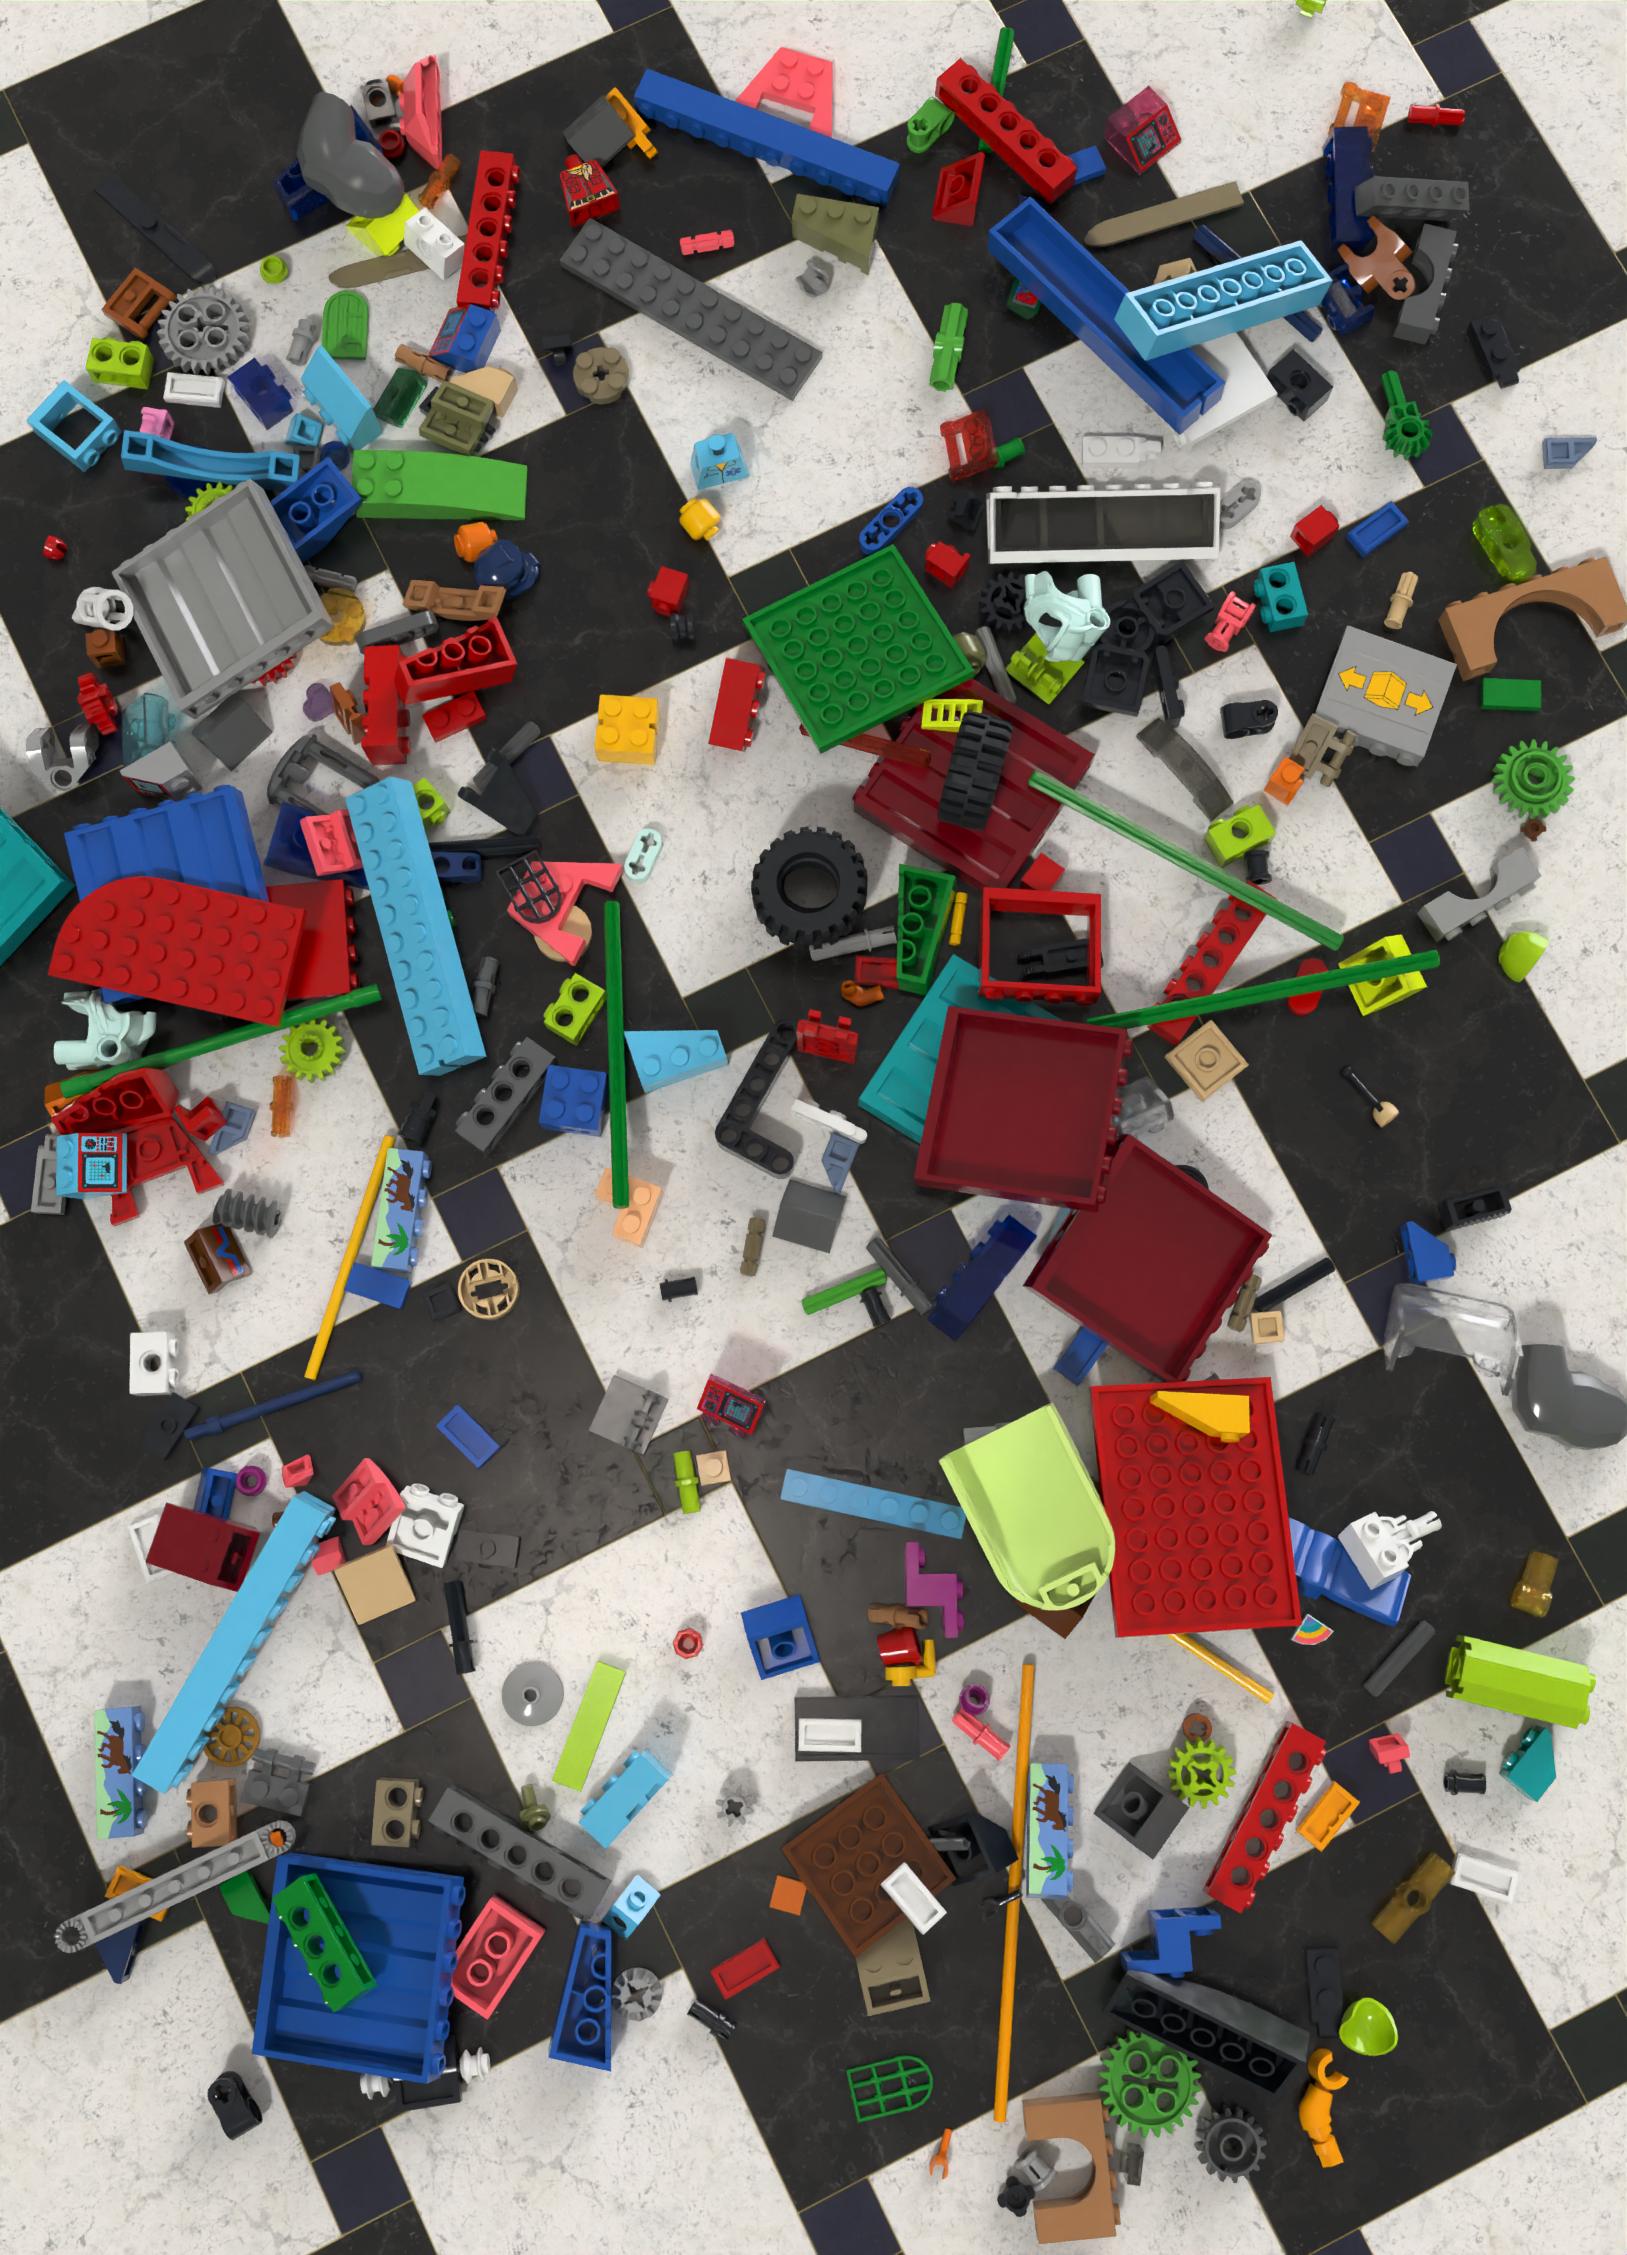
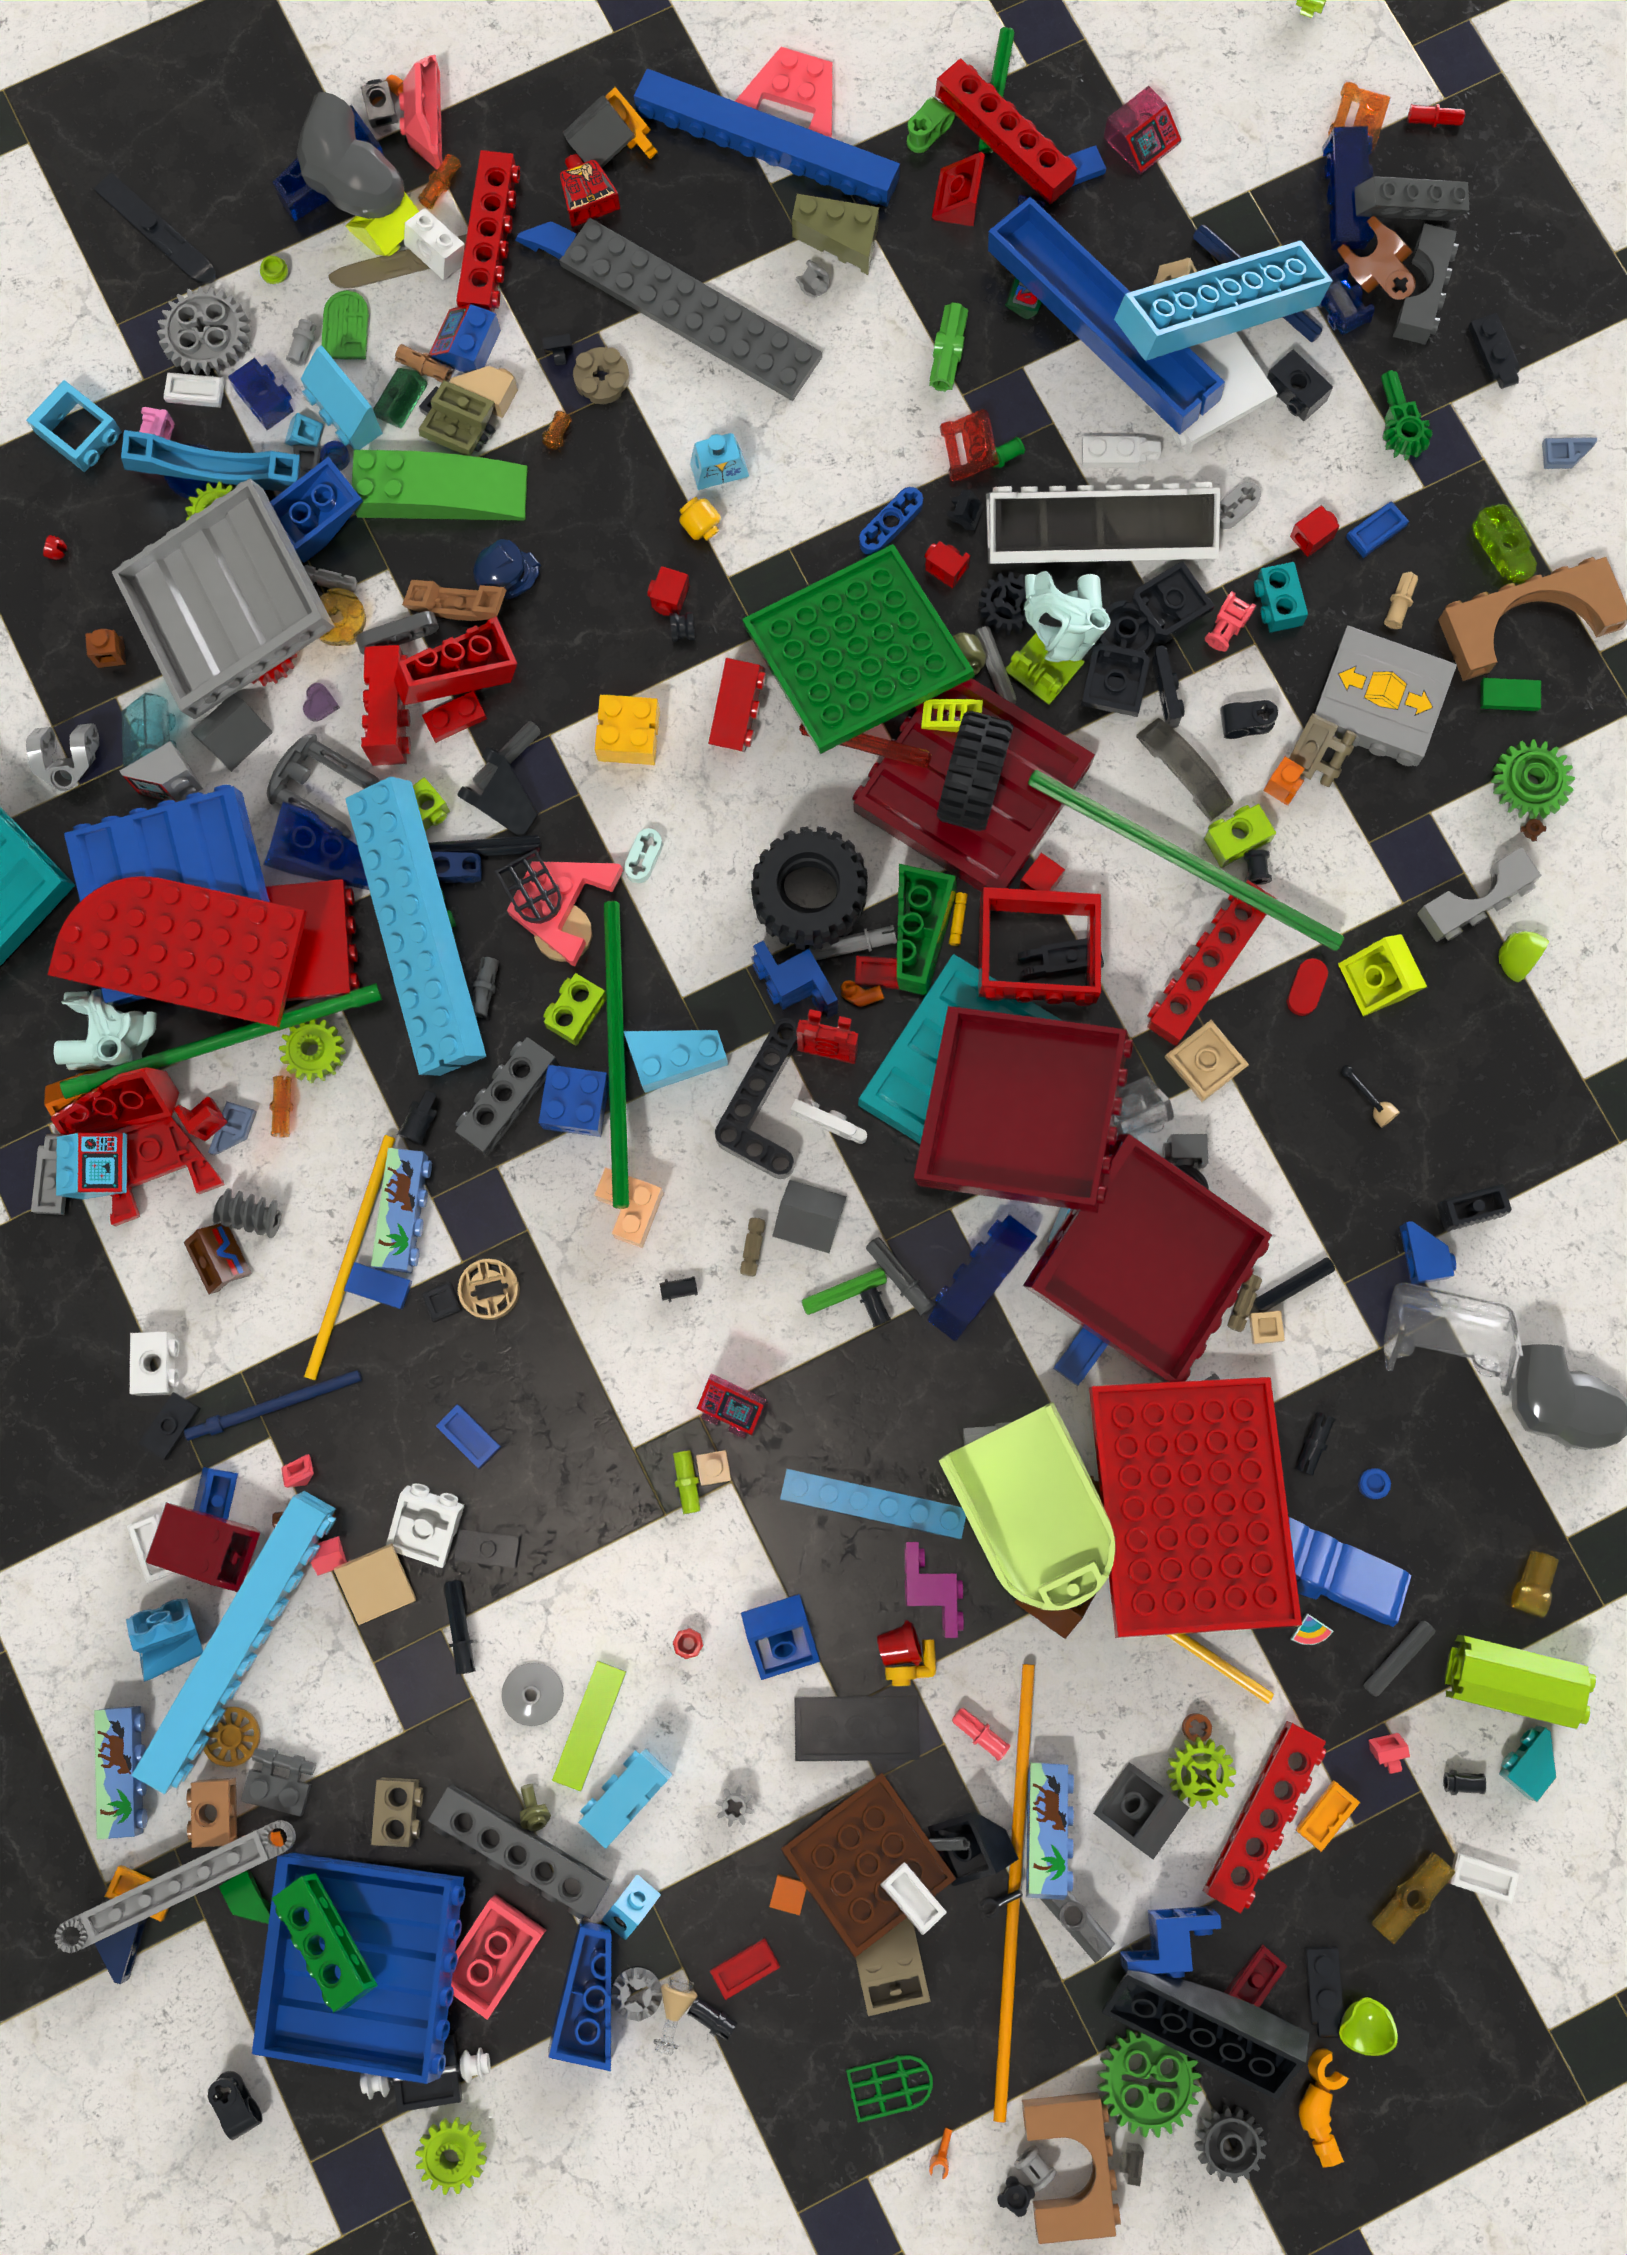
(97, 703): red gear -> none
(98, 608): white piece -> none
(119, 368): lime brick -> none
(132, 298): dark orange plate -> none
(164, 1637): none -> dark azure piece
(244, 1474): magenta plate -> none
(332, 842): coral slope -> none
(345, 711): dark orange plate -> none
(368, 1501): coral slope -> none
(391, 144): red plate -> none
(442, 2171): none -> lime gear
(473, 539): orange head -> none
(548, 237): none -> blue slope
(553, 436): none -> clear orange pin
(628, 1414): flat silver hinge -> none
(677, 1998): none -> piece
(707, 242): coral axle -> none
(794, 980): none -> blue bracket
(829, 1735): white tile -> none
(839, 1159): sand blue tile -> none
(898, 1616): medium nougat pin -> none
(977, 1692): magenta plate -> none
(1164, 215): dark tan piece -> none
(1187, 1149): none -> dark grey brick
(1211, 1413): yellow slope -> none
(1257, 1977): none -> dark red slope
(1269, 991): green axle -> none
(1374, 1483): none -> blue tile
(1384, 1548): white brick -> none

